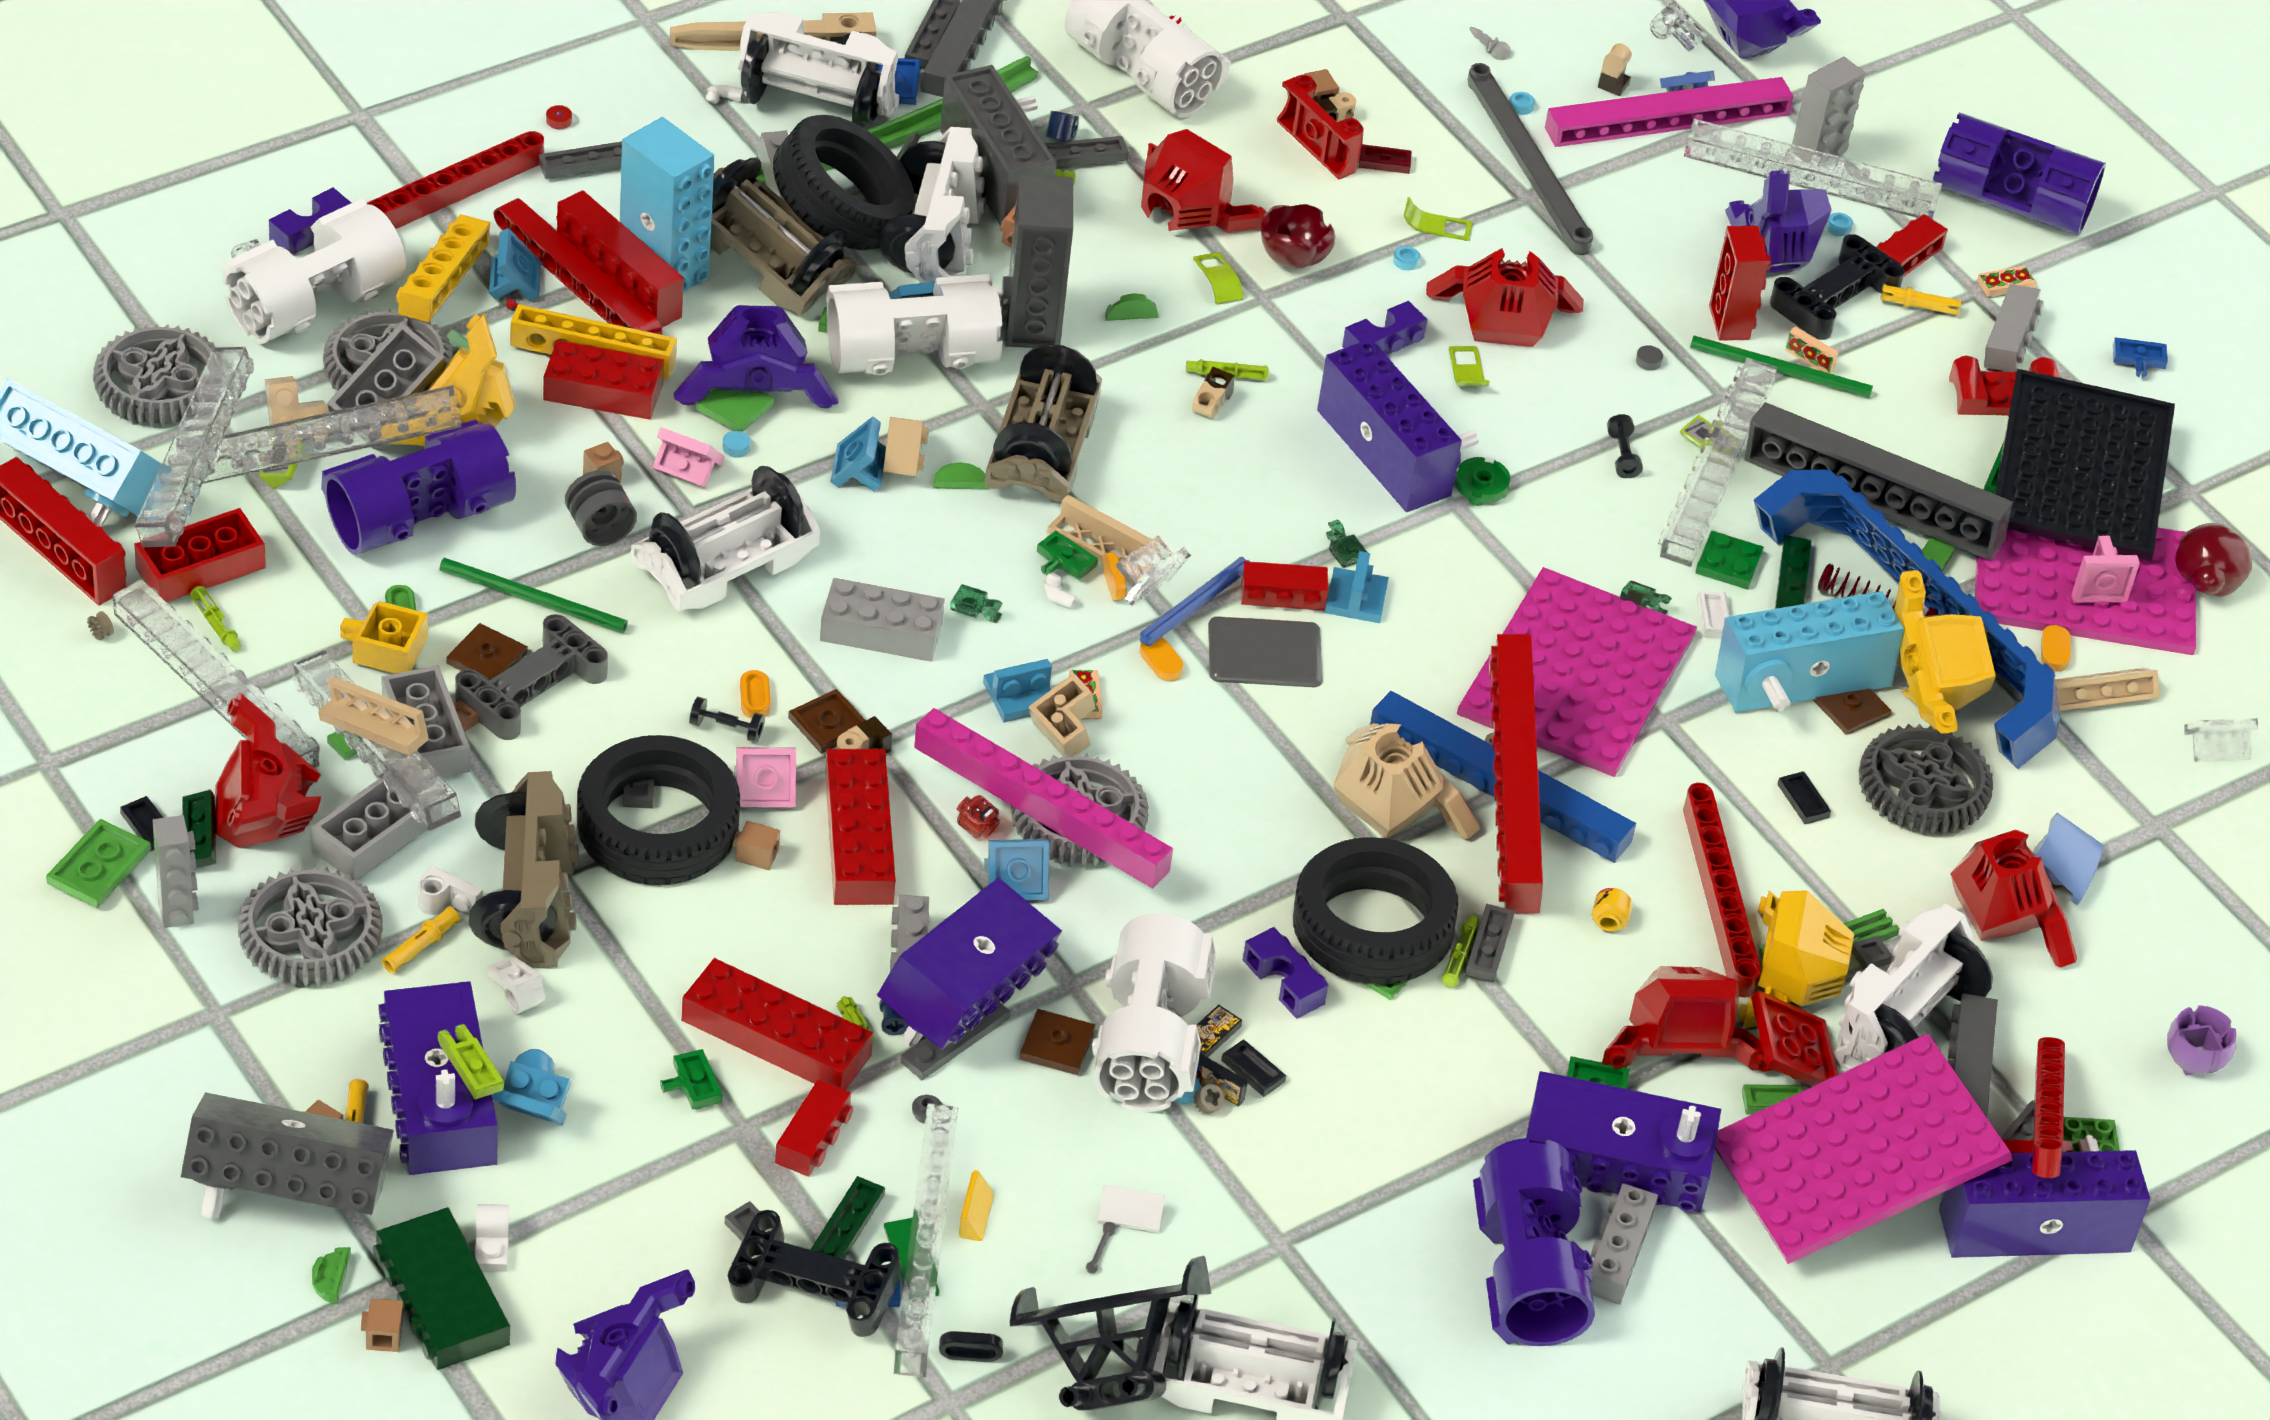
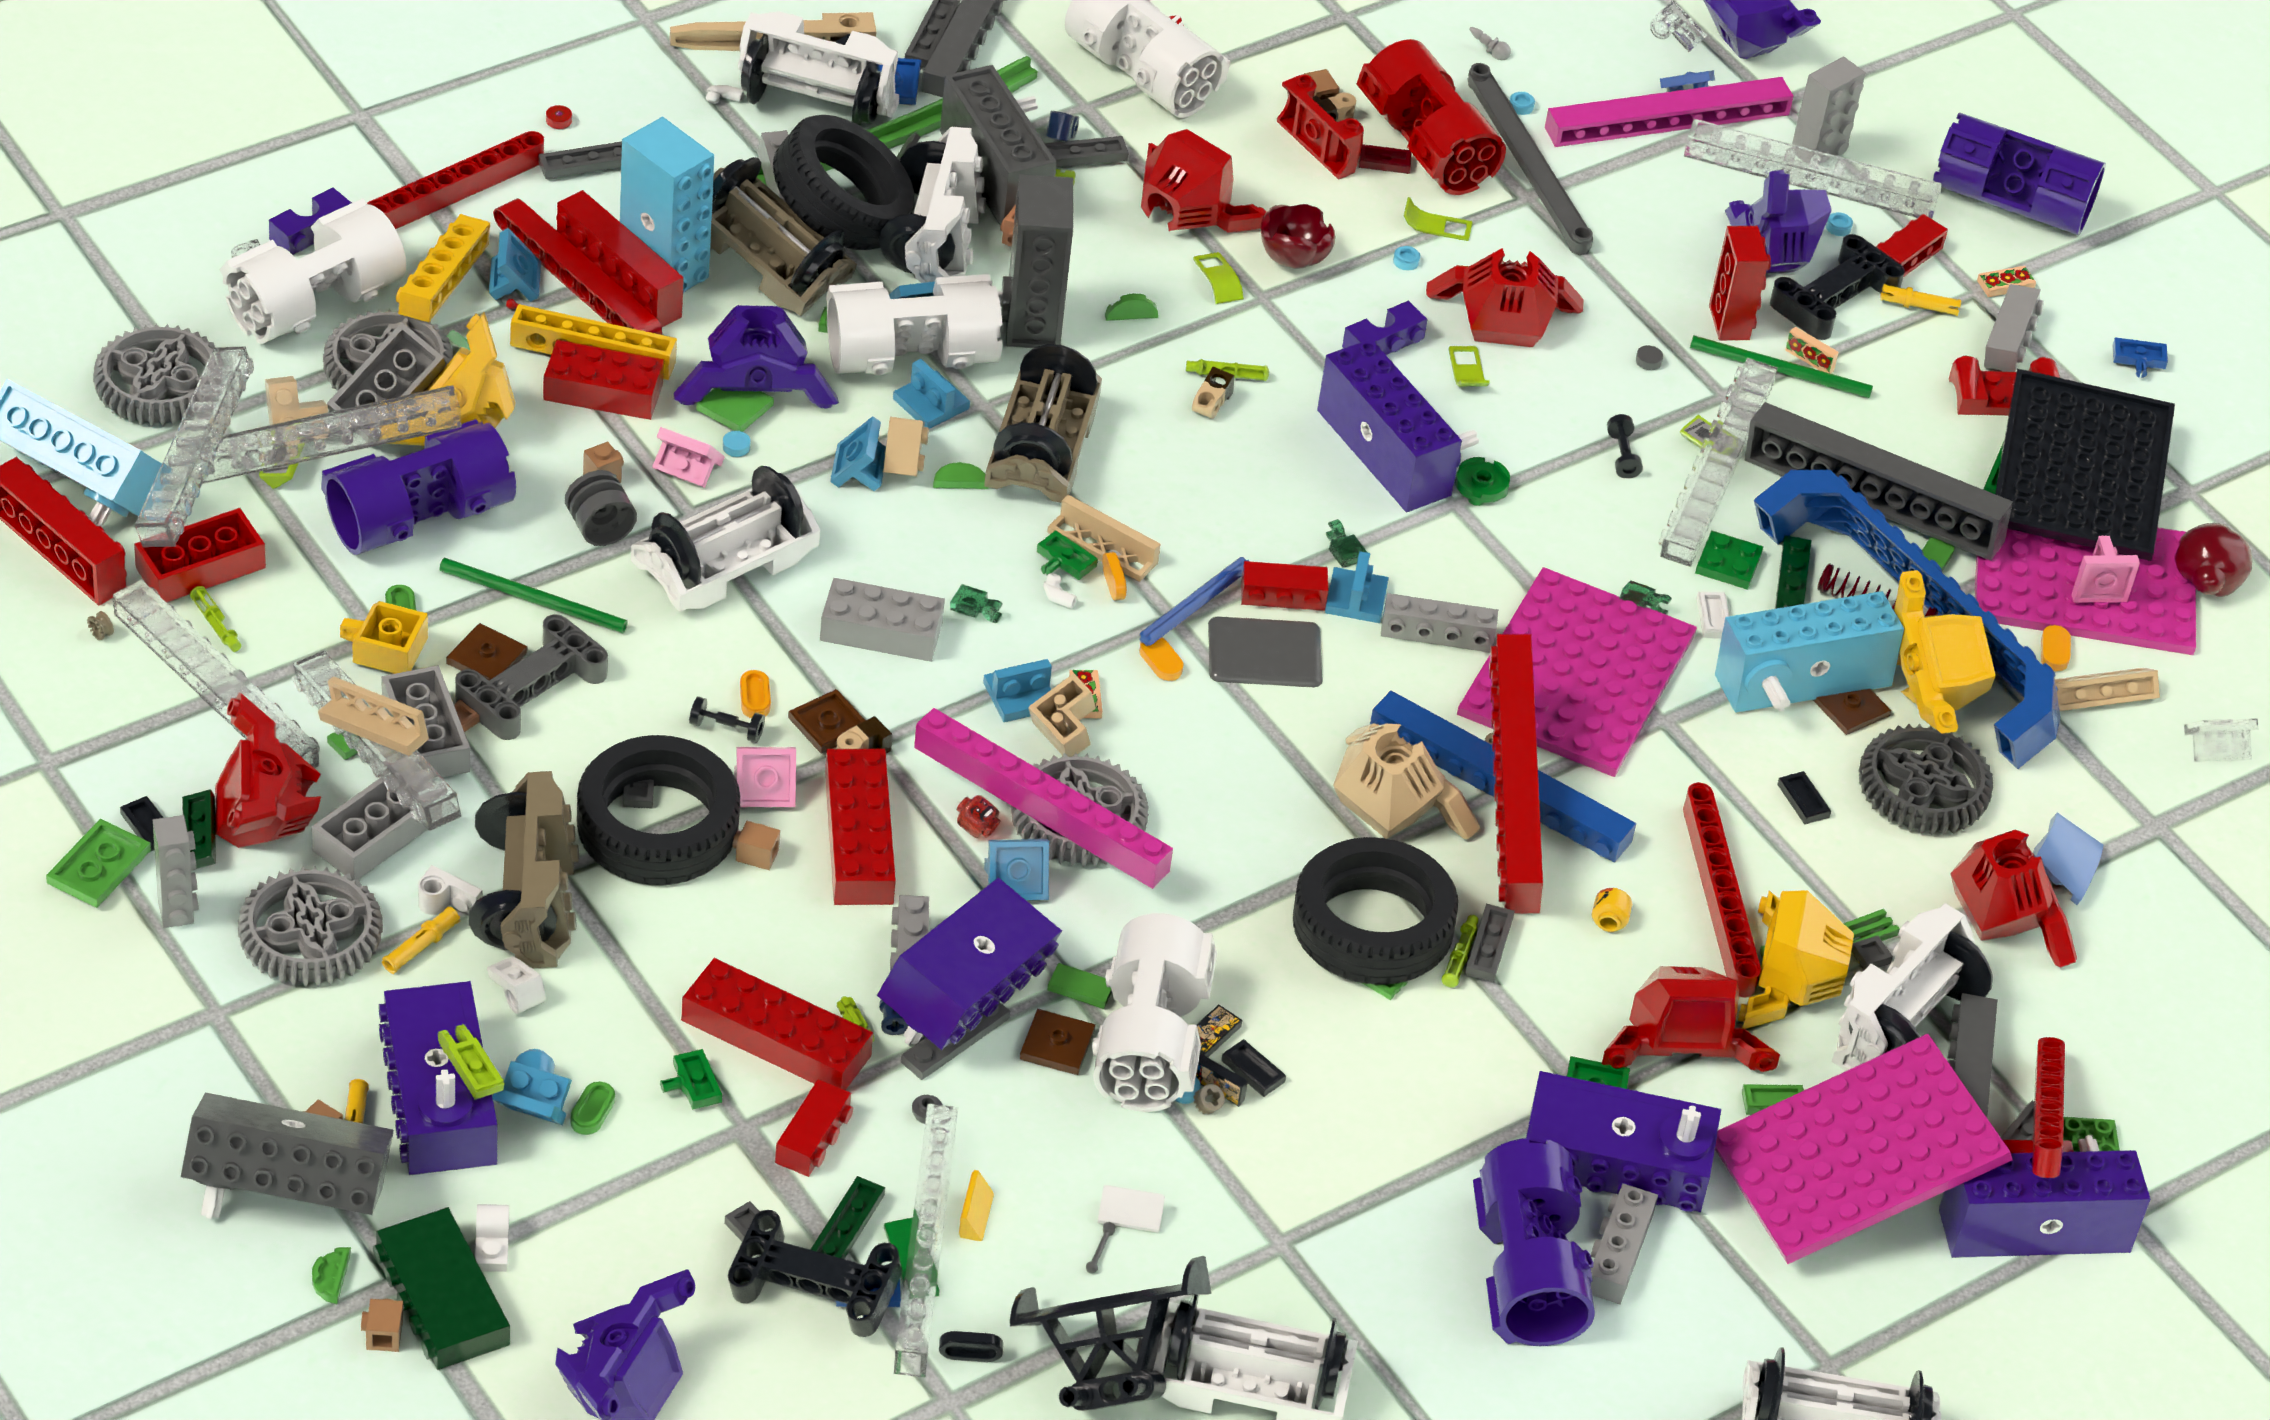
(592, 1108): none -> bright green tile
(930, 396): none -> dark azure bracket
(1080, 985): none -> bright green tile
(1150, 568): clear bracket -> none
(1274, 955): dark purple arch -> none
(1439, 622): none -> light grey brick
(1440, 128): none -> red cylinder
(1613, 70): leg -> none
(1793, 1040): red plate -> none
(2203, 1028): medium lavender piece -> none

